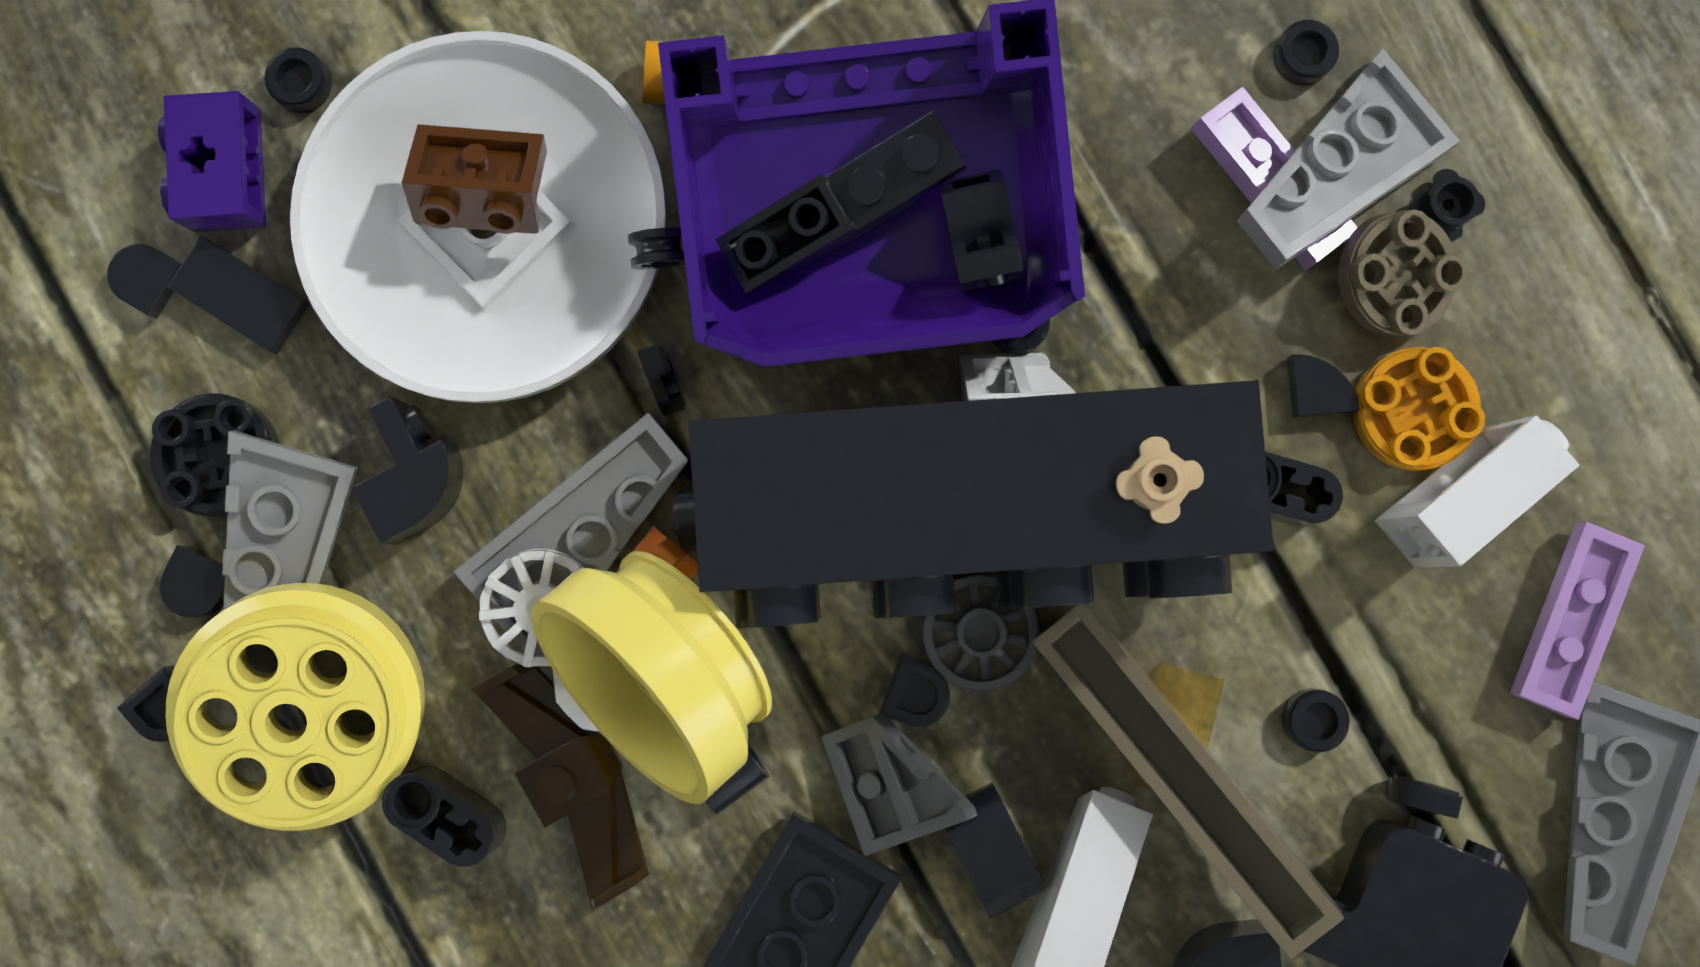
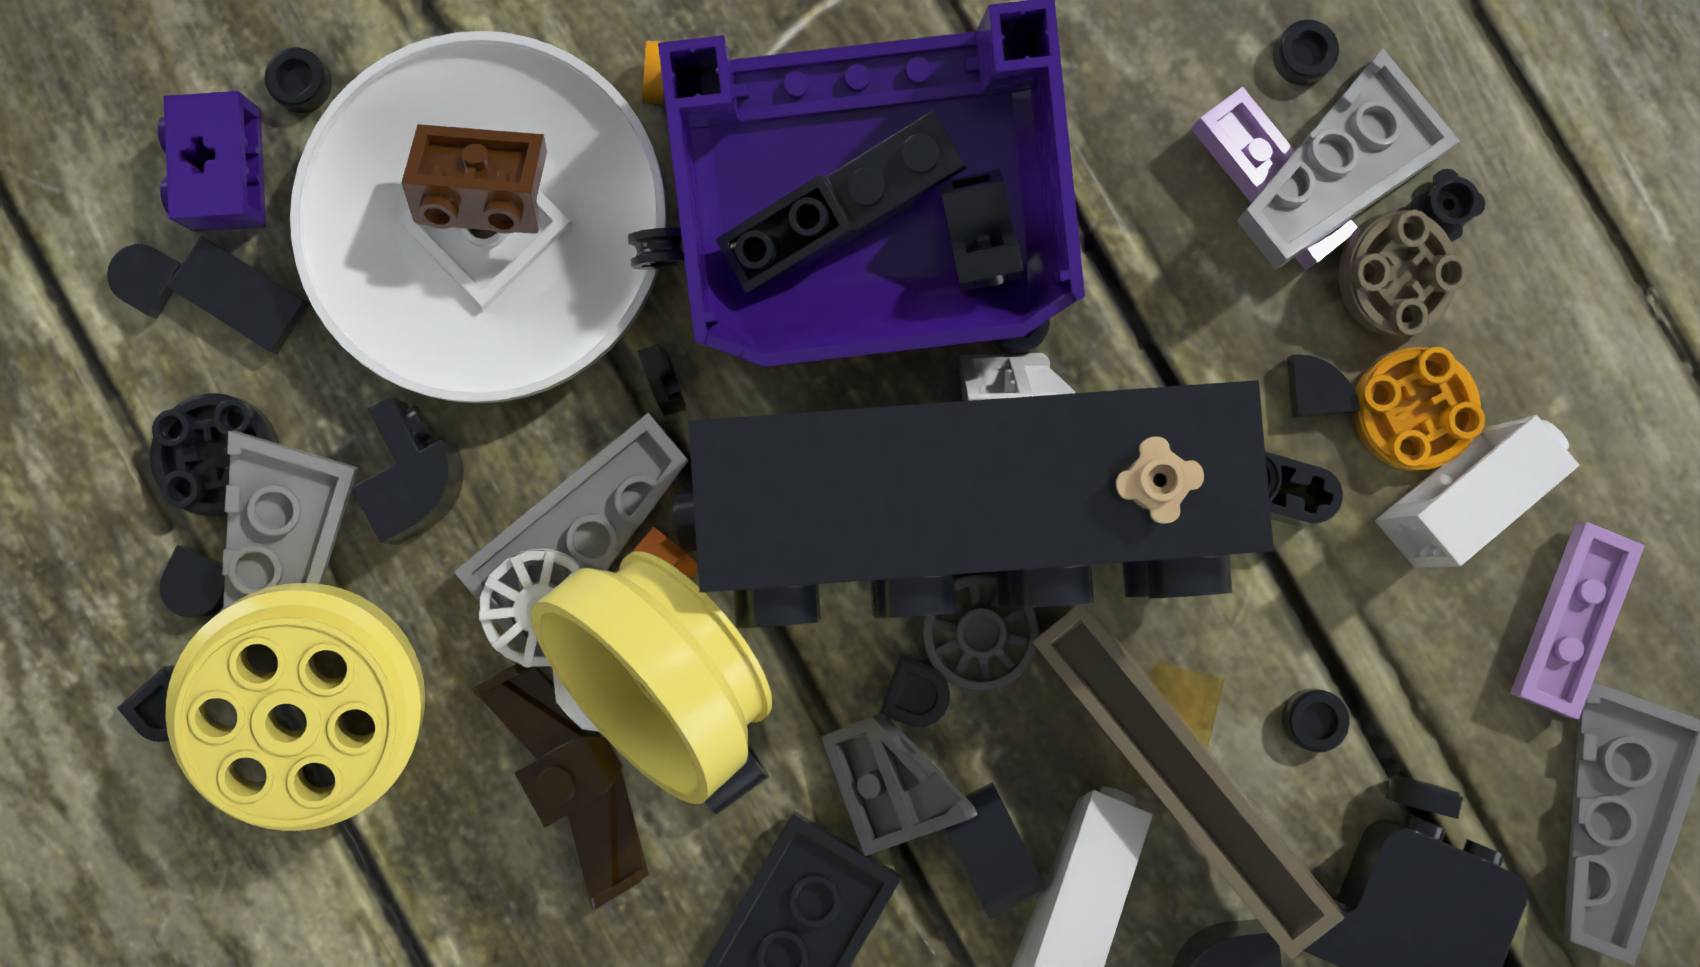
(448, 838): black beam -> none

